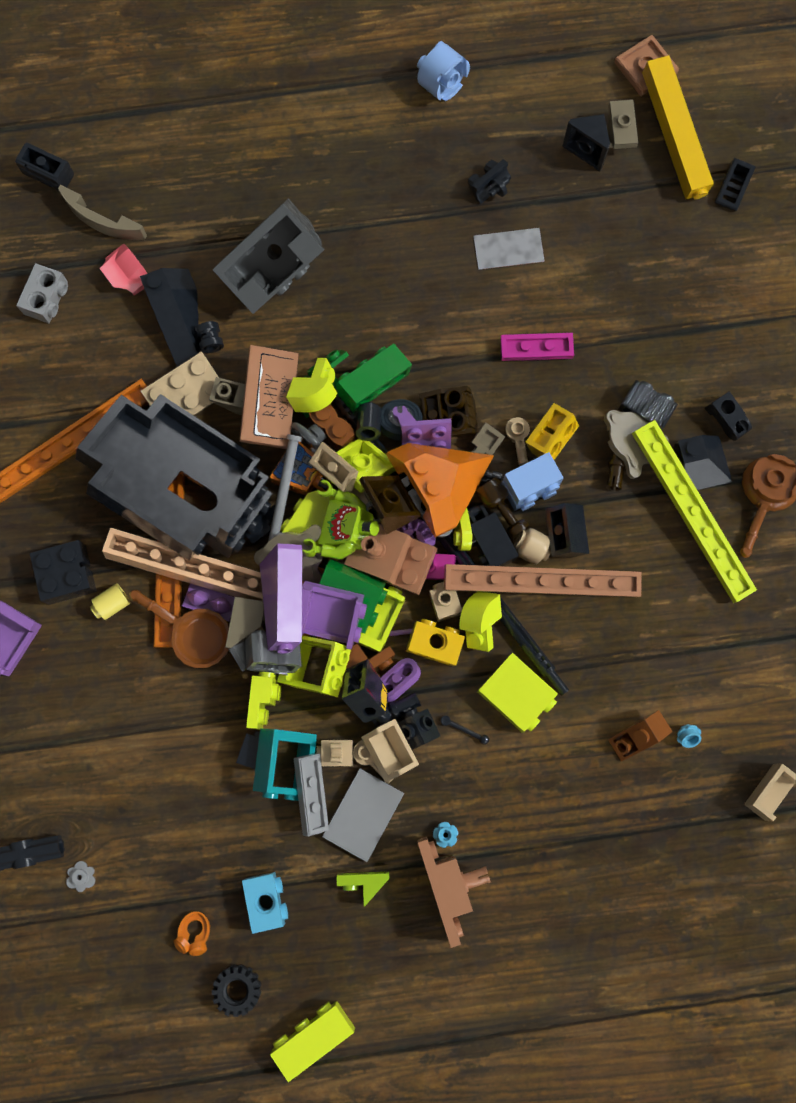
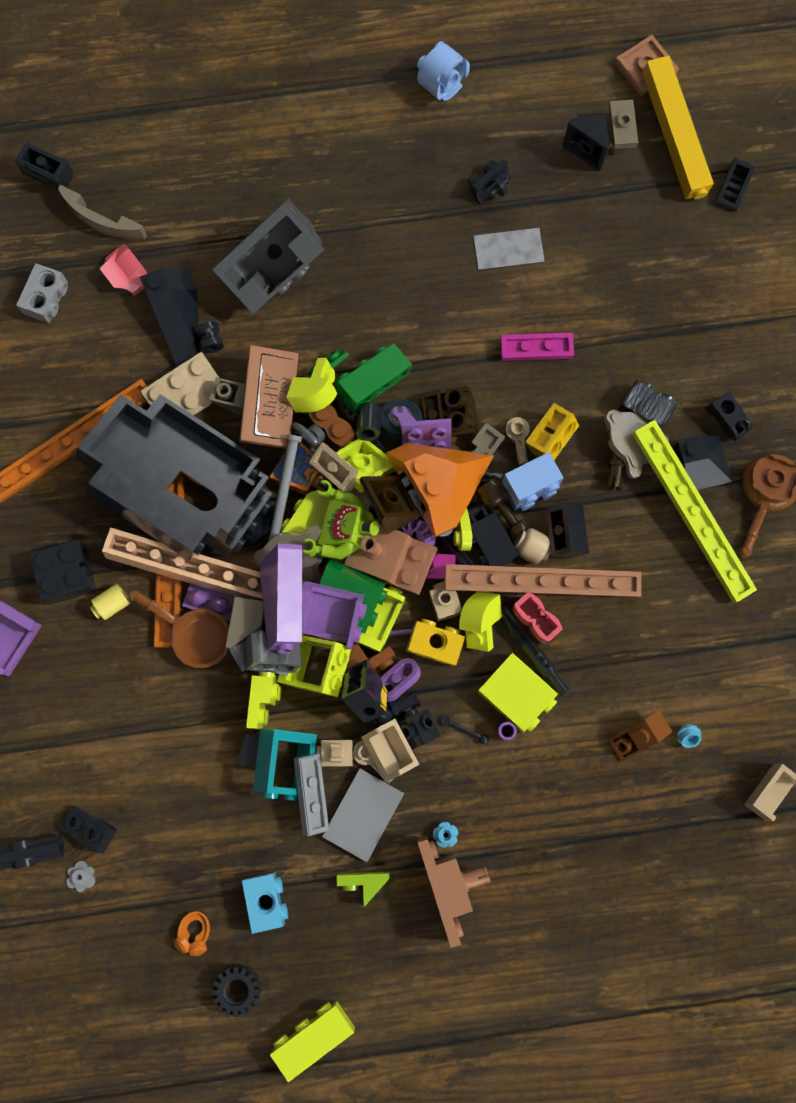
(88, 829): none -> black plate
(512, 726): none -> medium lavender hinge
(532, 613): none -> coral brick

